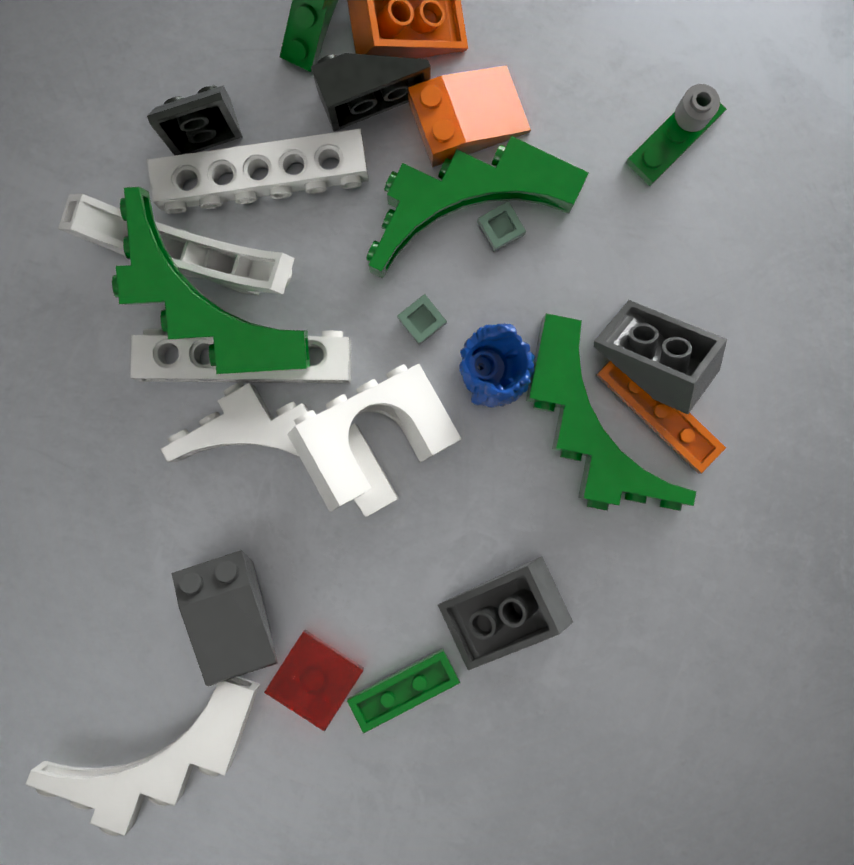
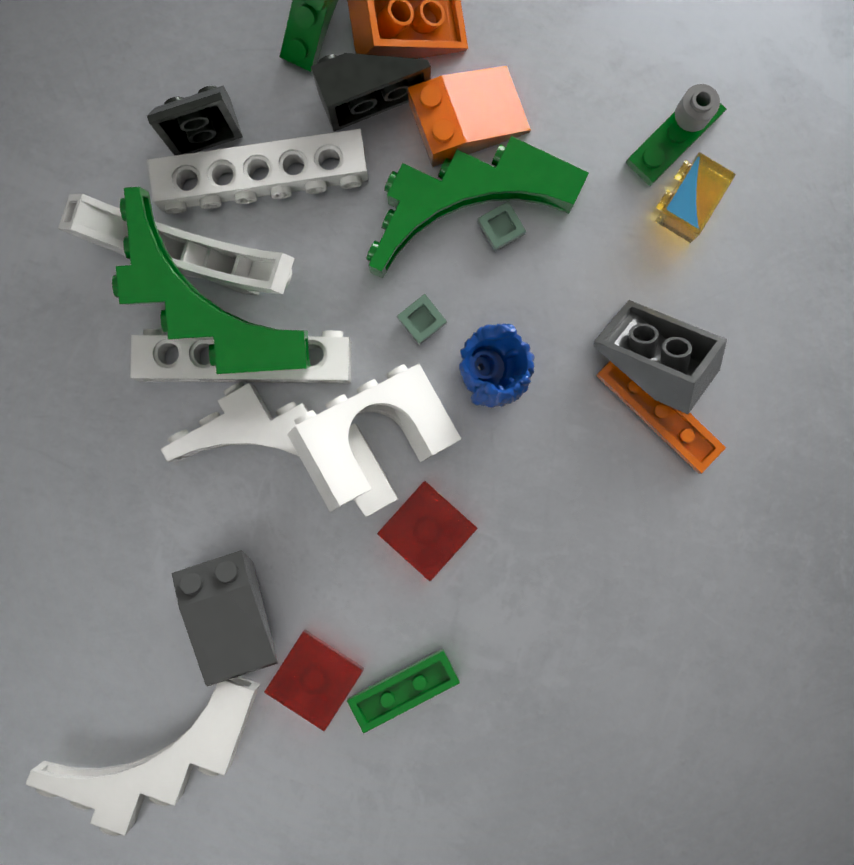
(427, 531): none -> clear red plate
(506, 614): dark grey slope -> none
(578, 432): green arch -> none
(694, 197): none -> clear yellow brick

